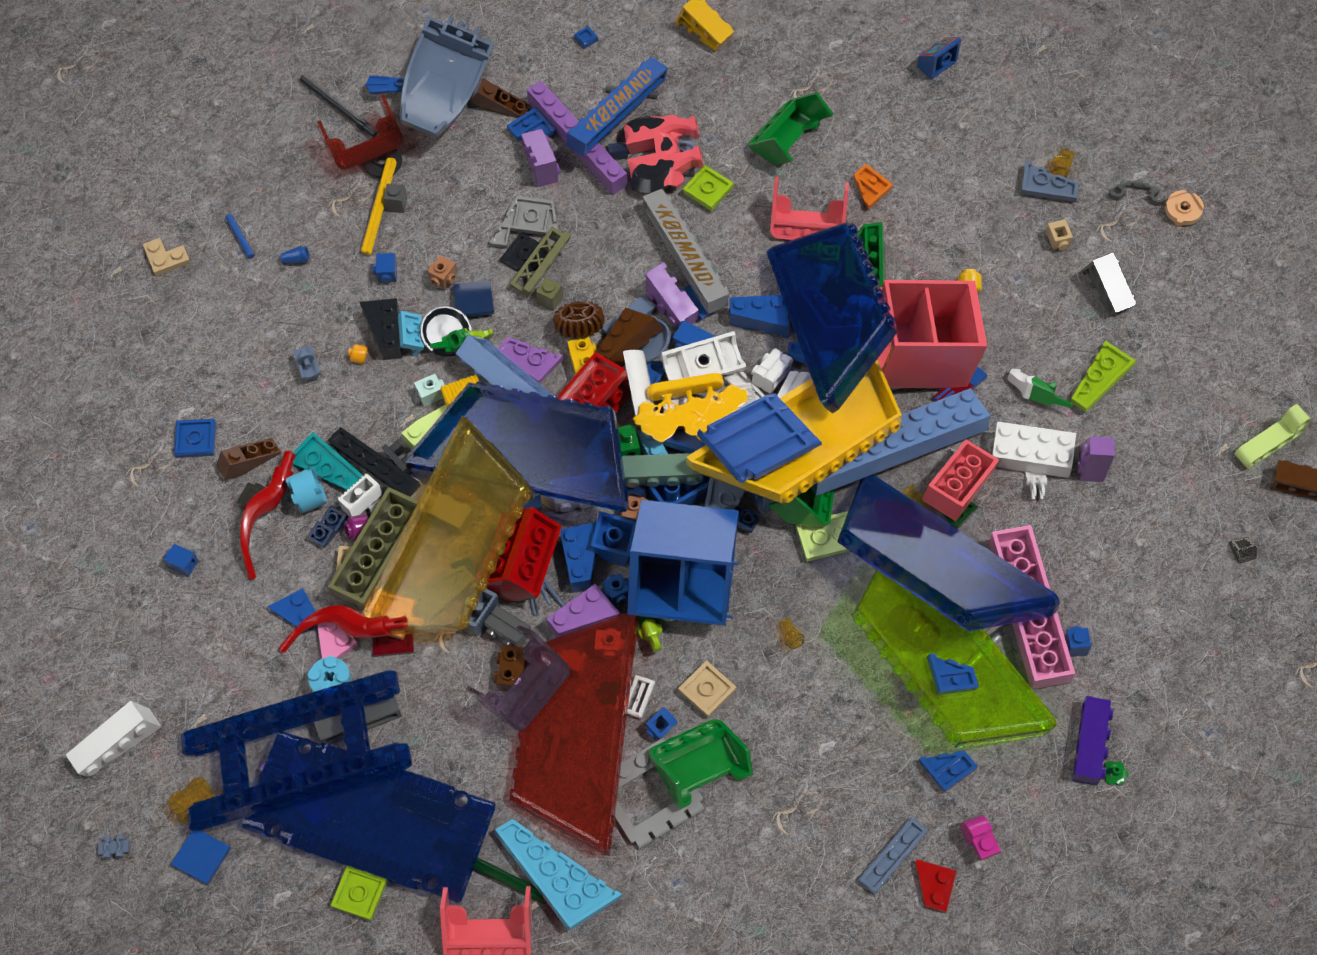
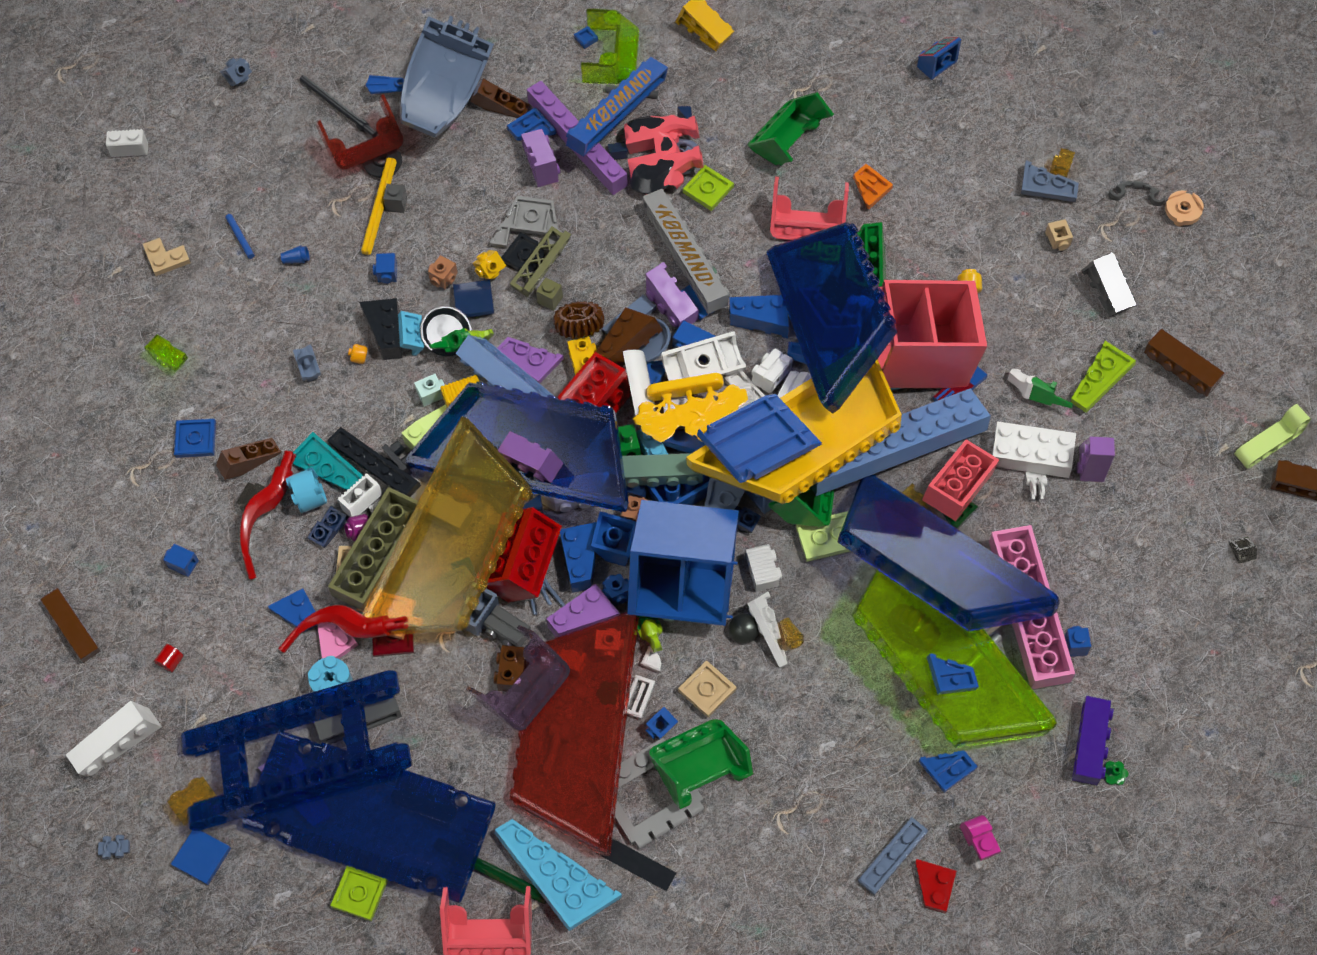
(70, 625): none -> reddish brown slope
(126, 143): none -> white brick
(164, 353): none -> clear neon green brick
(169, 658): none -> red brick
(236, 71): none -> sand blue brick
(488, 264): none -> yellow brick
(530, 457): none -> medium lavender wedge
(615, 65): none -> clear neon green windscreen
(640, 865): none -> black sticker
(651, 660): none -> white tile
(684, 112): none -> dark blue slope
(743, 628): none -> pearl dark grey hair
(762, 567): none -> white brick
(767, 626): none -> white wing
(1184, 362): none -> reddish brown brick

